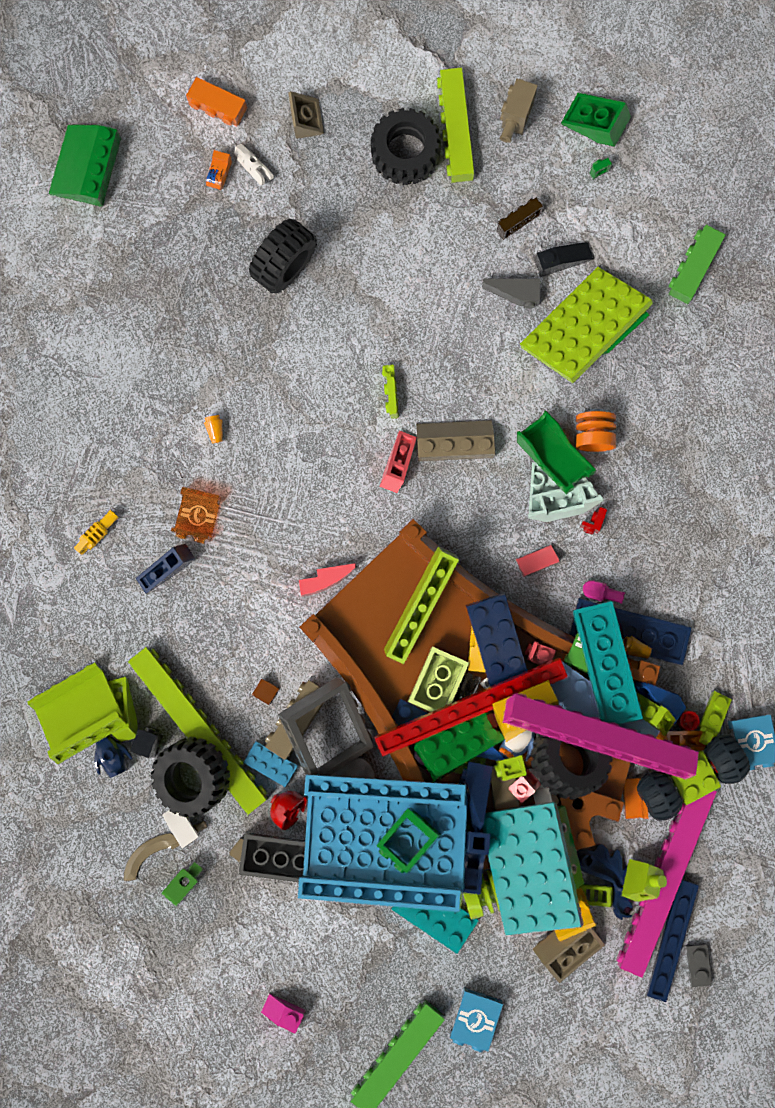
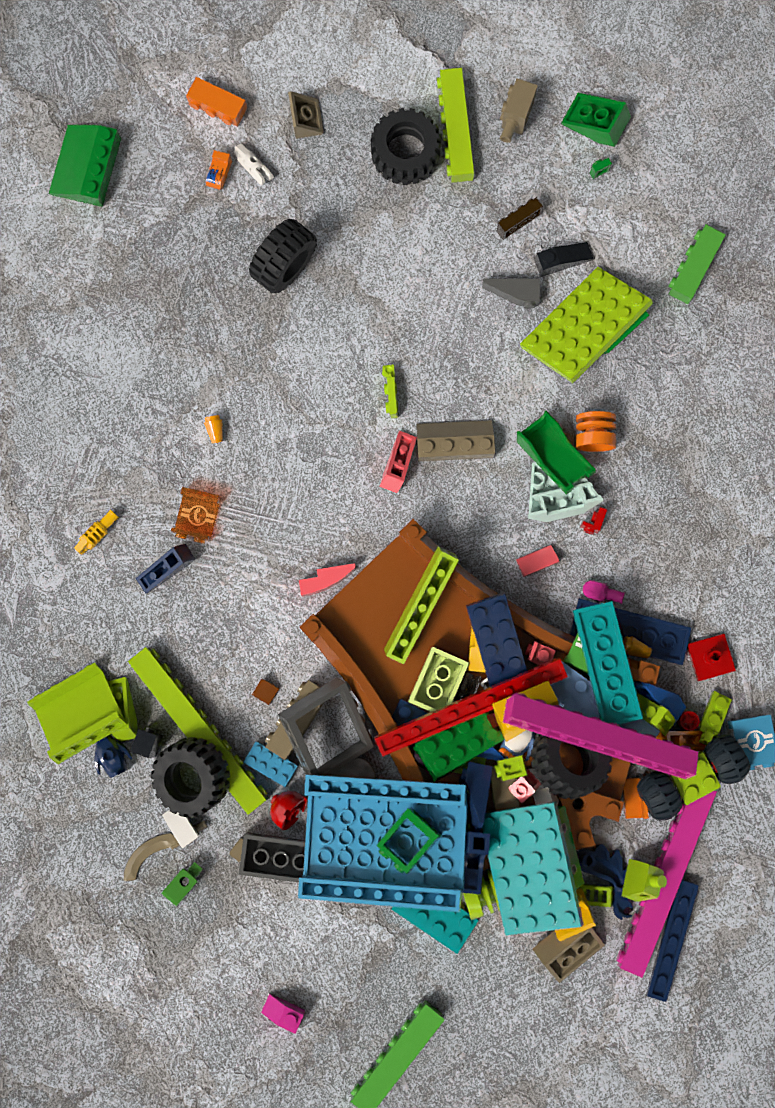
(476, 1020): dark azure panel -> none
(698, 965): dark grey plate -> none
(710, 657): none -> red tile

